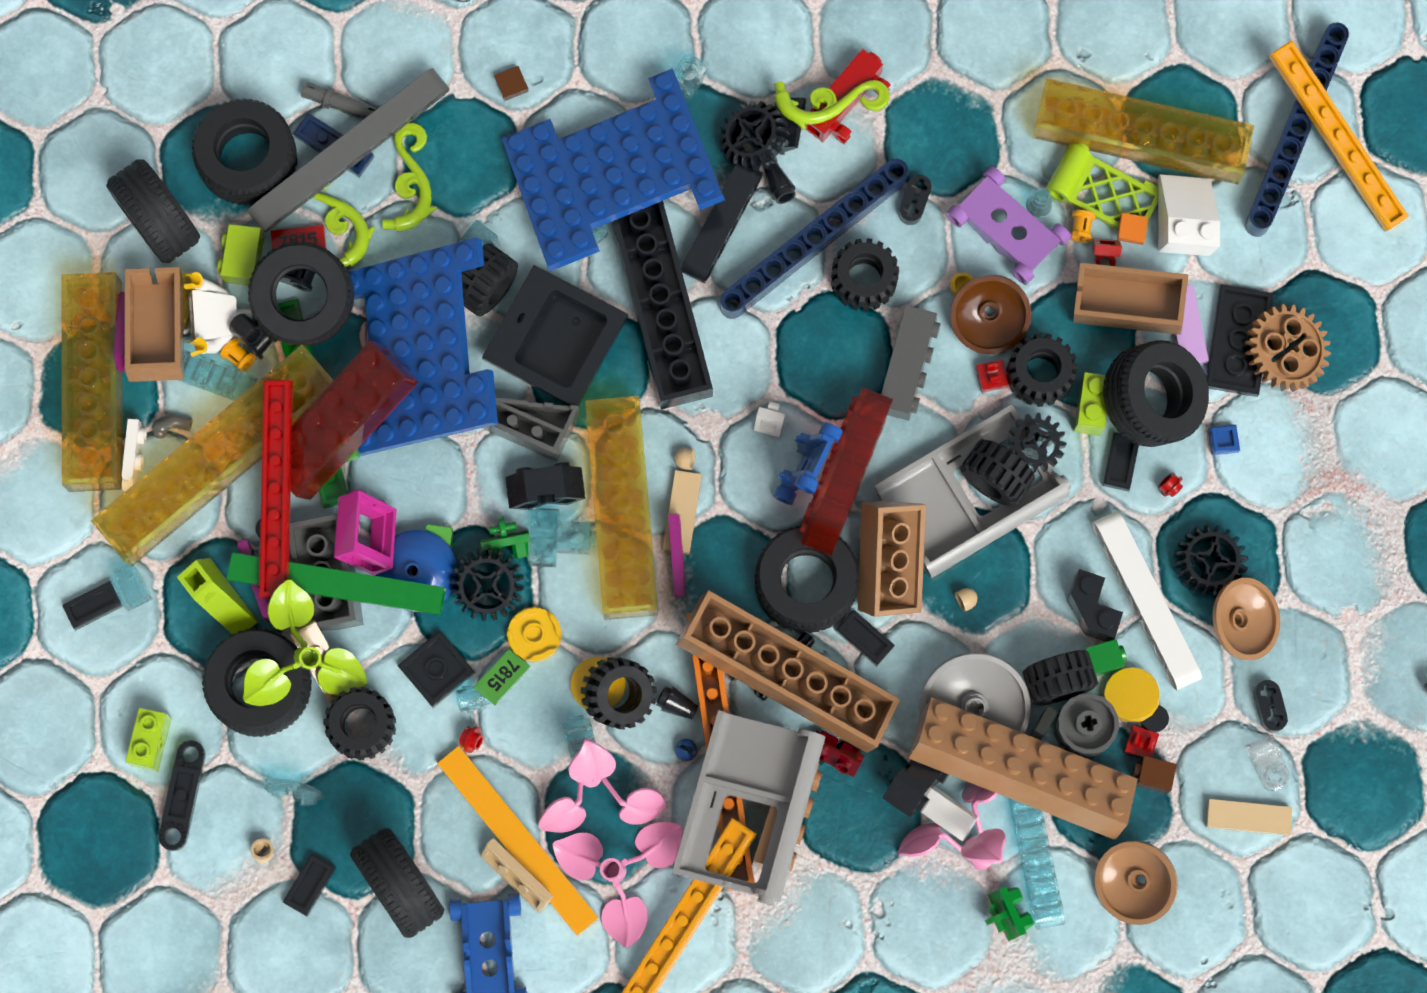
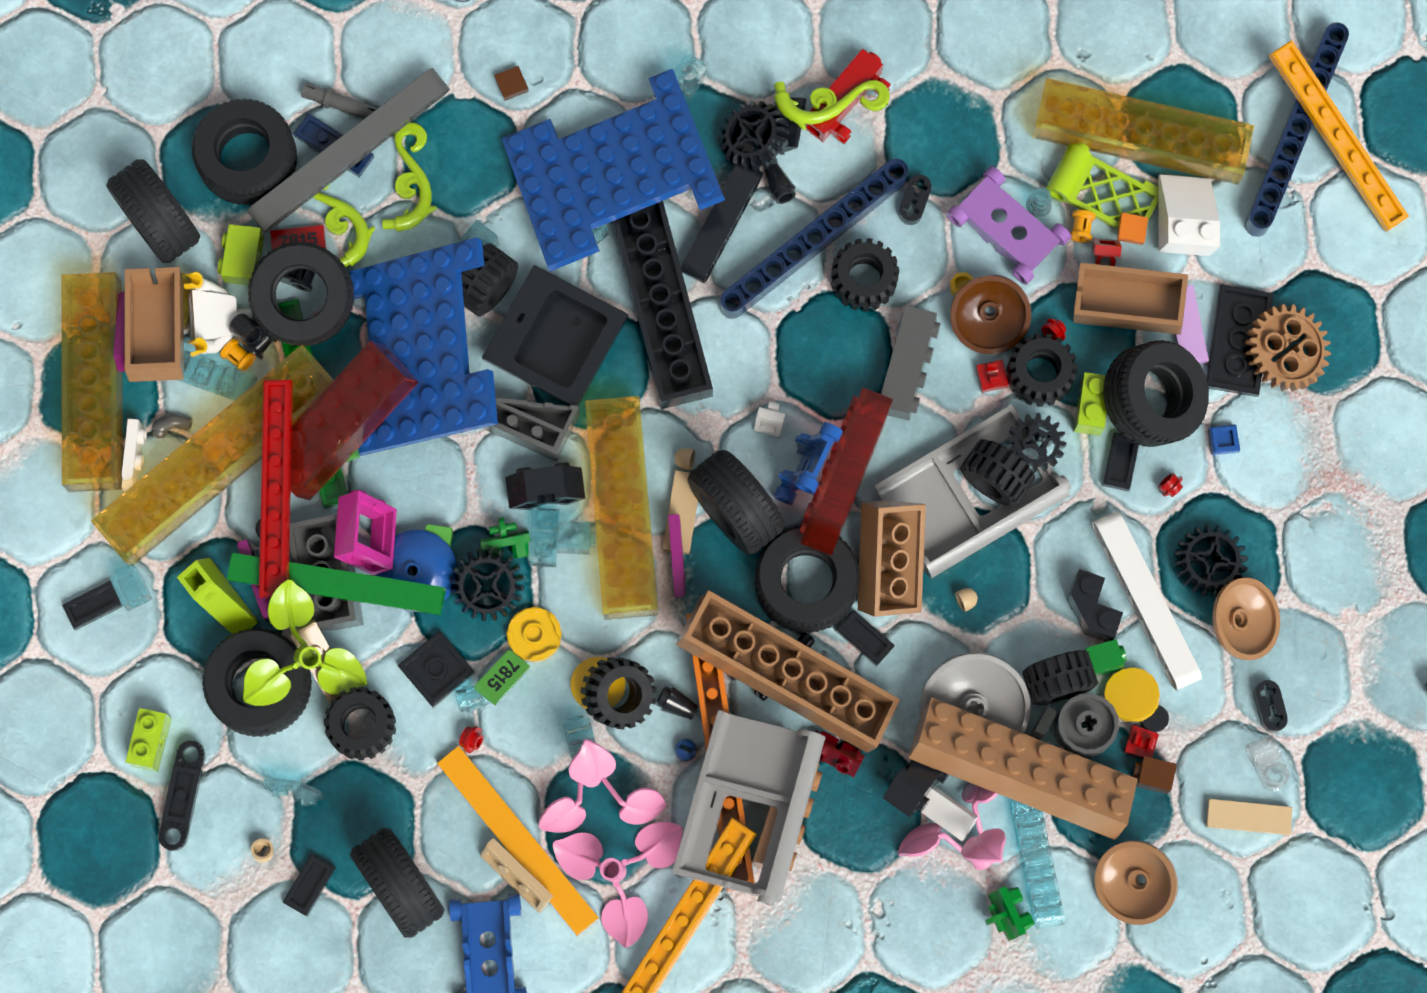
(736, 501): none -> black tyre
(1055, 328): none -> red plate

